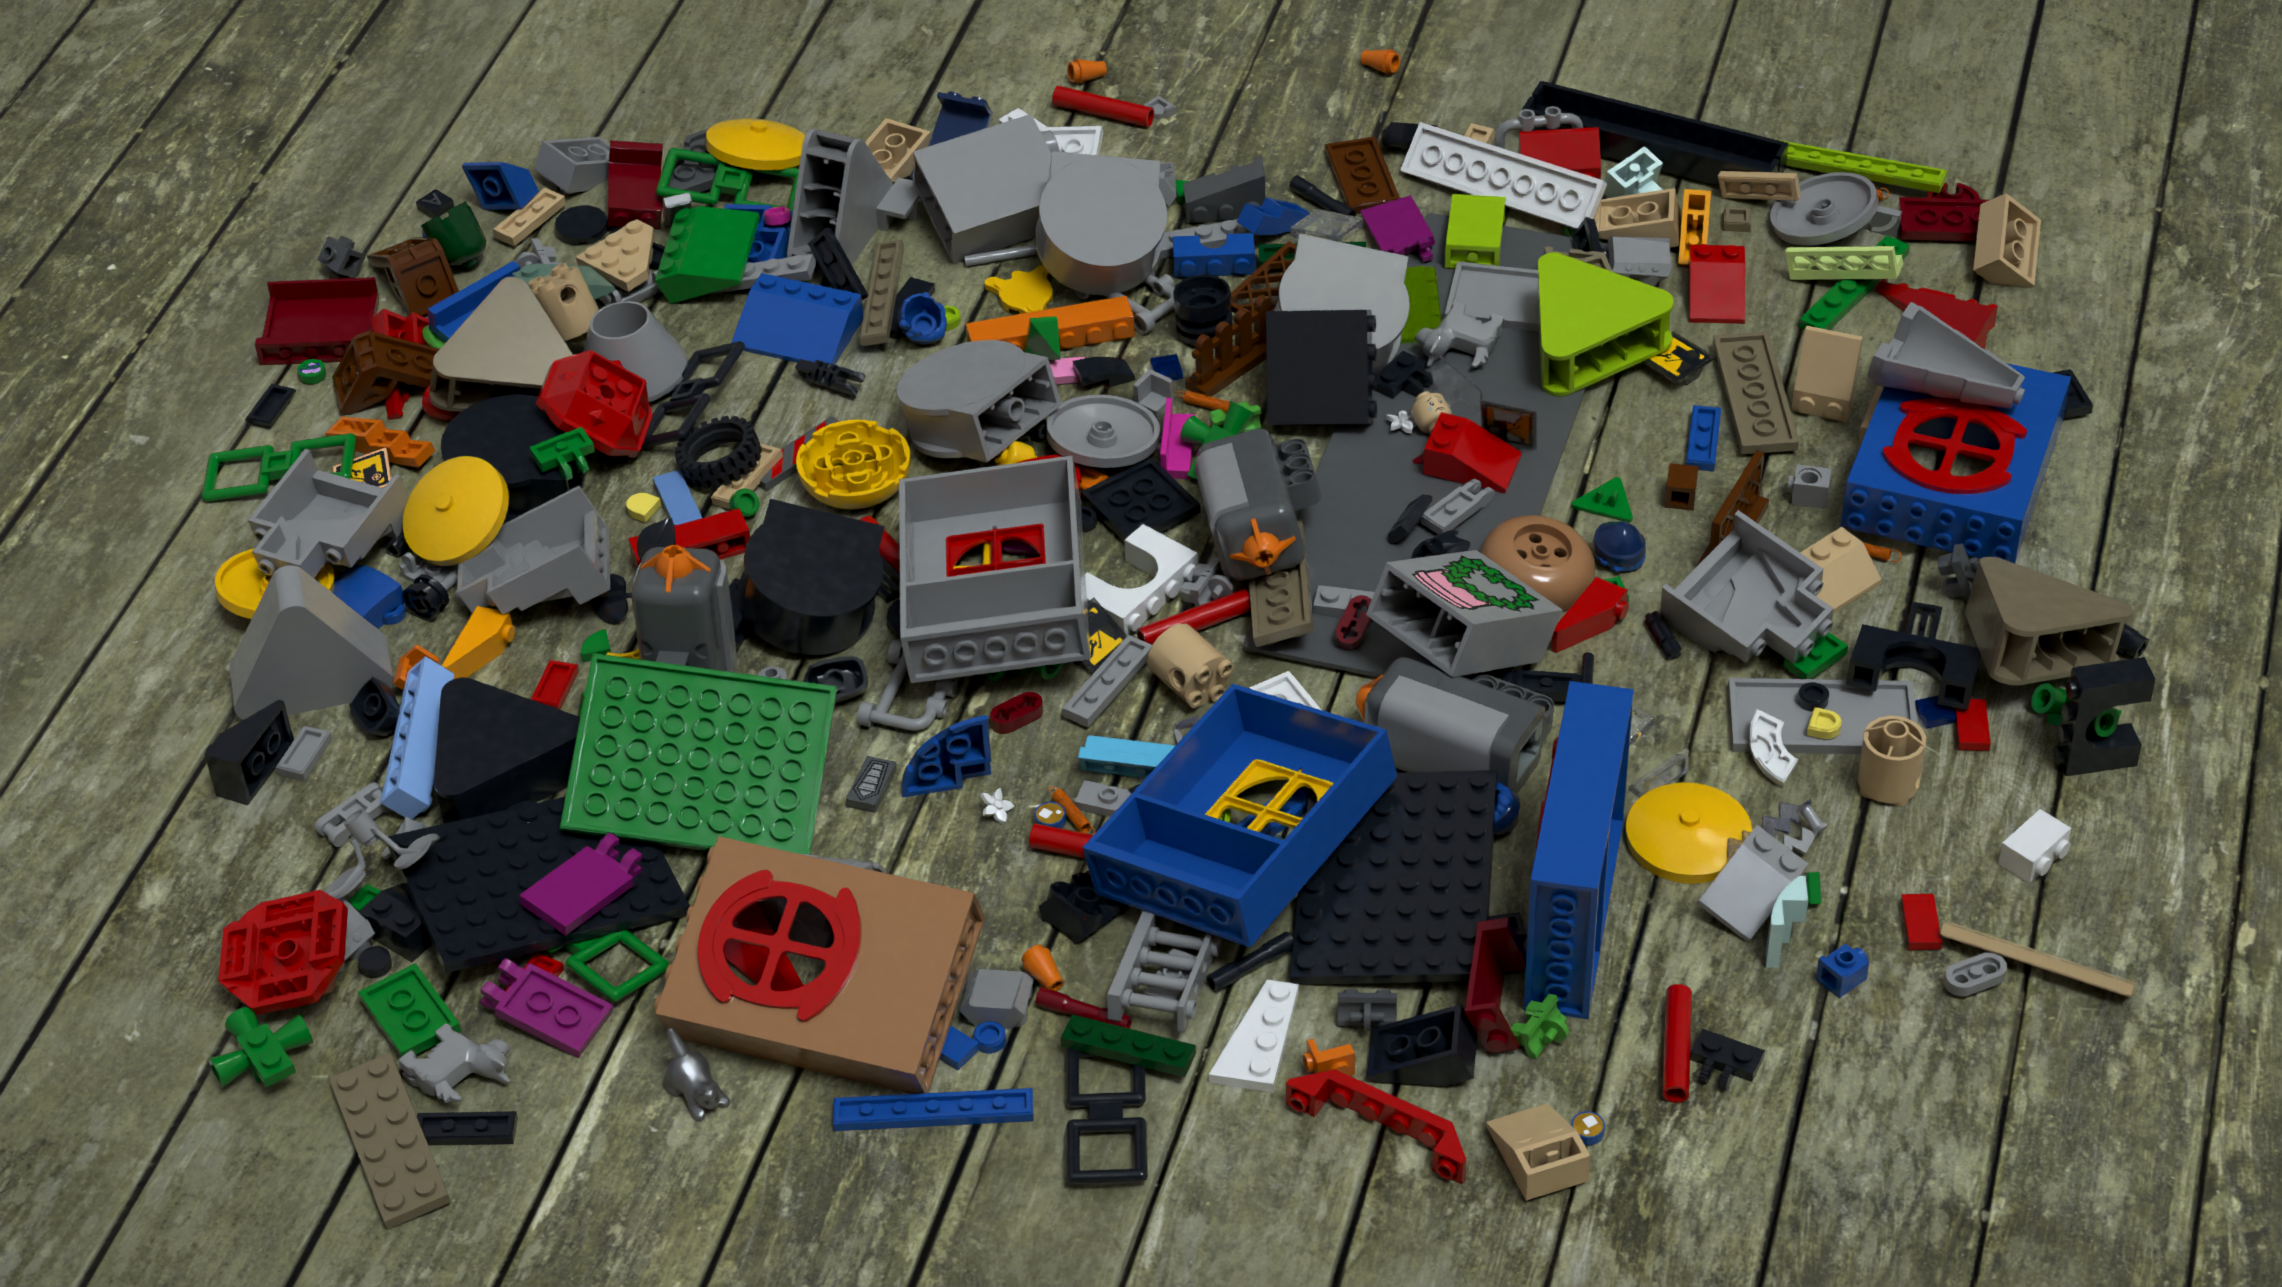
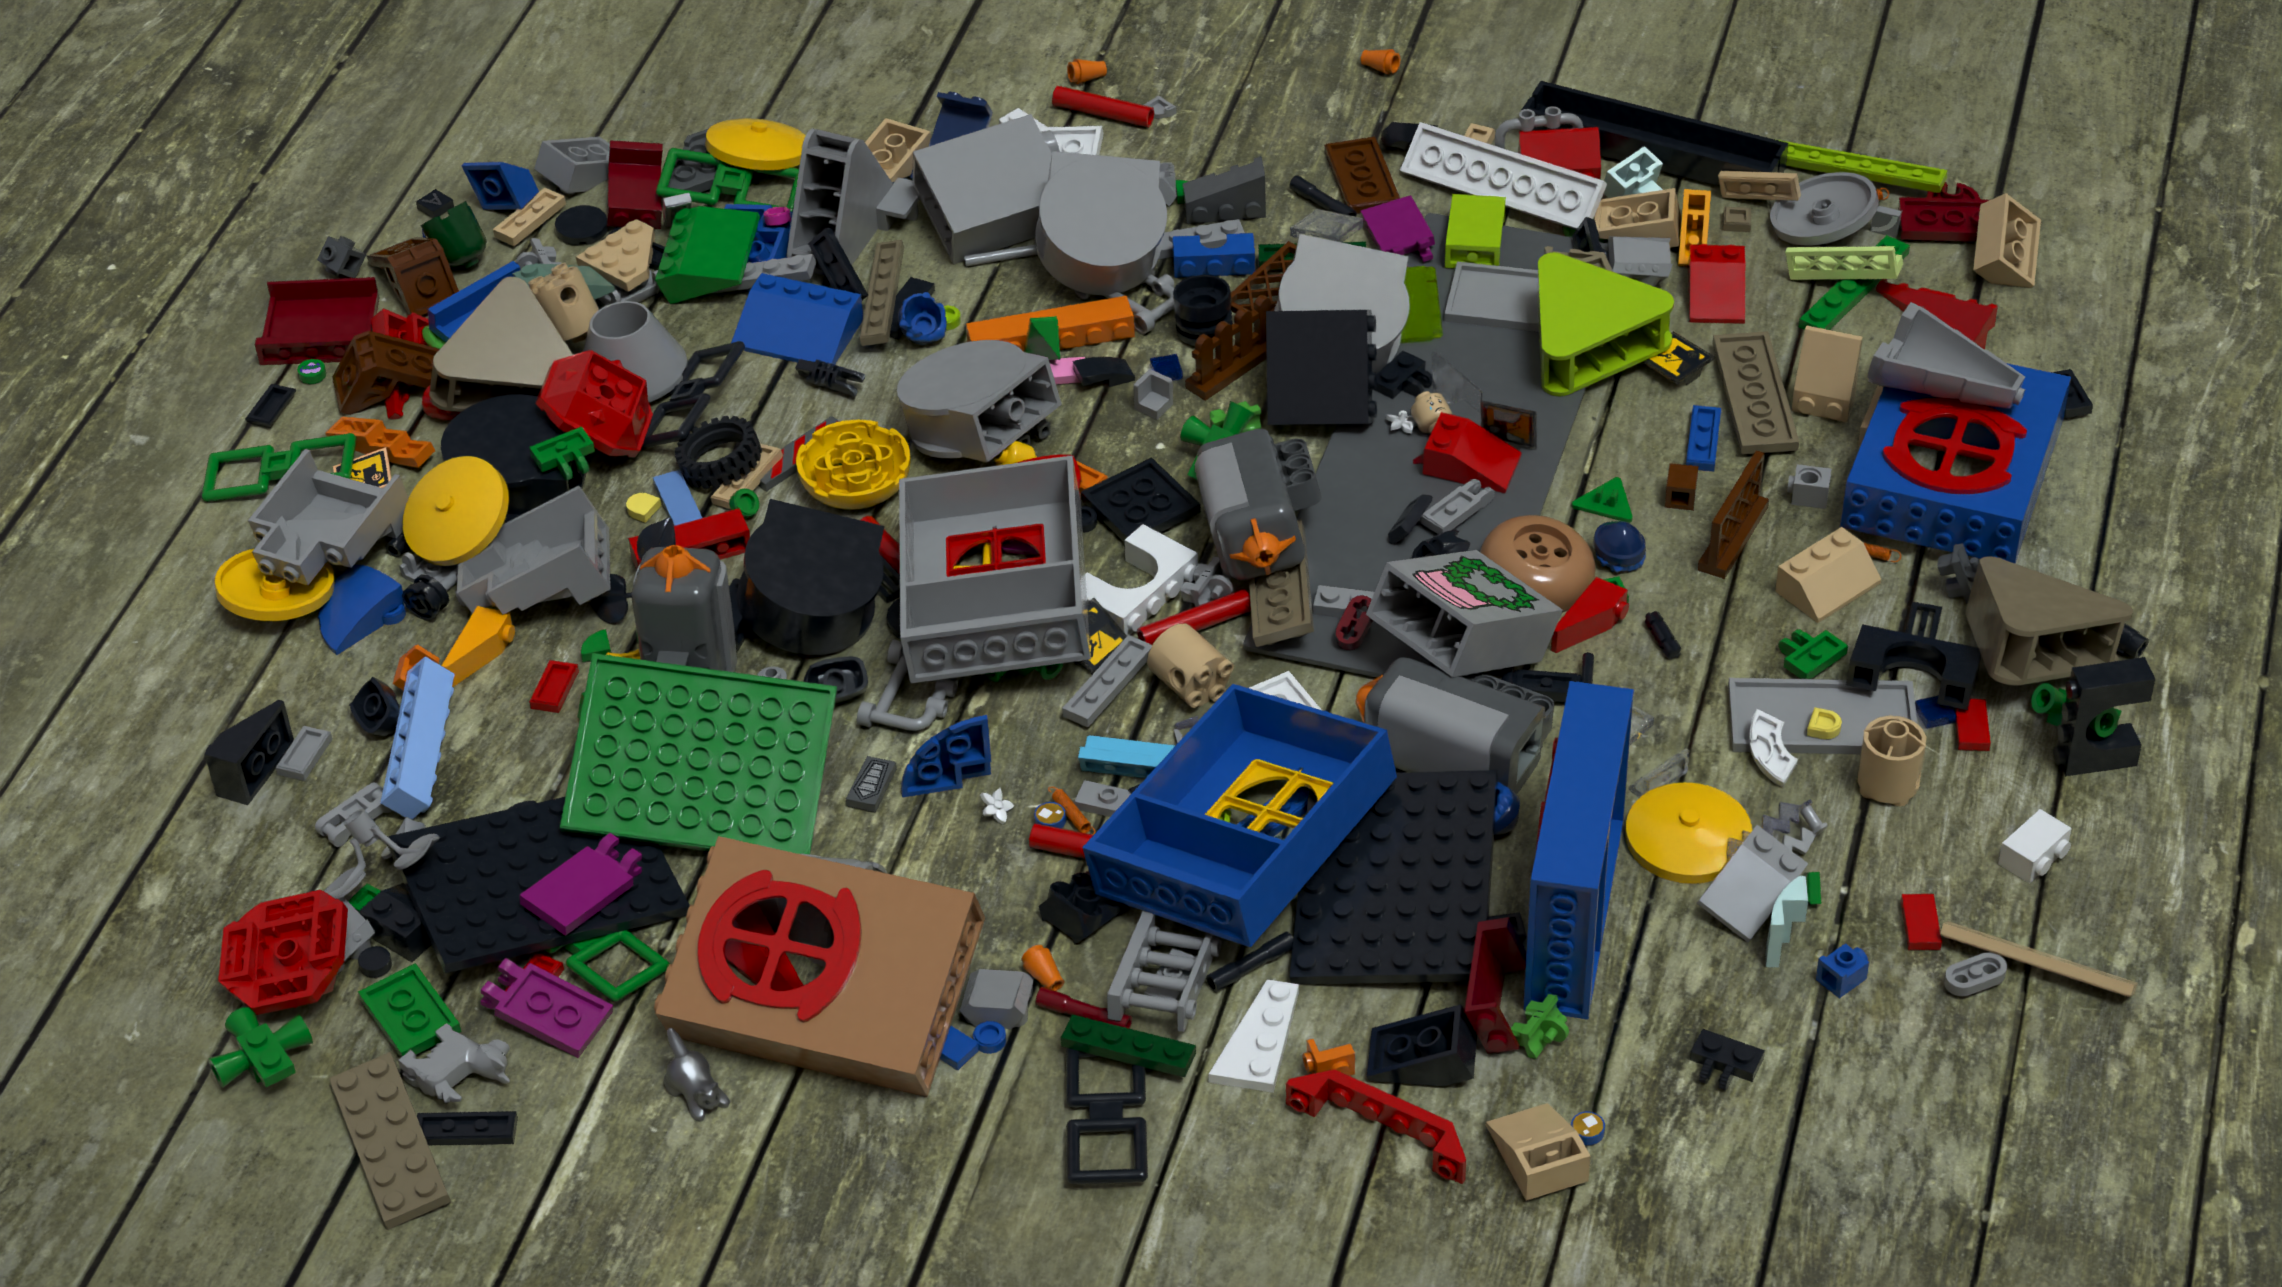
(305, 649): light grey brick -> none
(498, 749): black brick -> none
(933, 1109): blue tile -> none
(1016, 712): dark red beam -> none
(1024, 291): yellow tile -> none
(1103, 431): light grey dish -> none
(1174, 453): dark pink panel -> none
(1204, 401): orange piece -> none
(1272, 217): blue slope -> none
(1366, 1008): dark grey hips -> none
(1463, 334): light grey animal -> none
(1677, 1043): red piece -> none
(1750, 597): light grey panel -> none
(1813, 695): black tile -> none

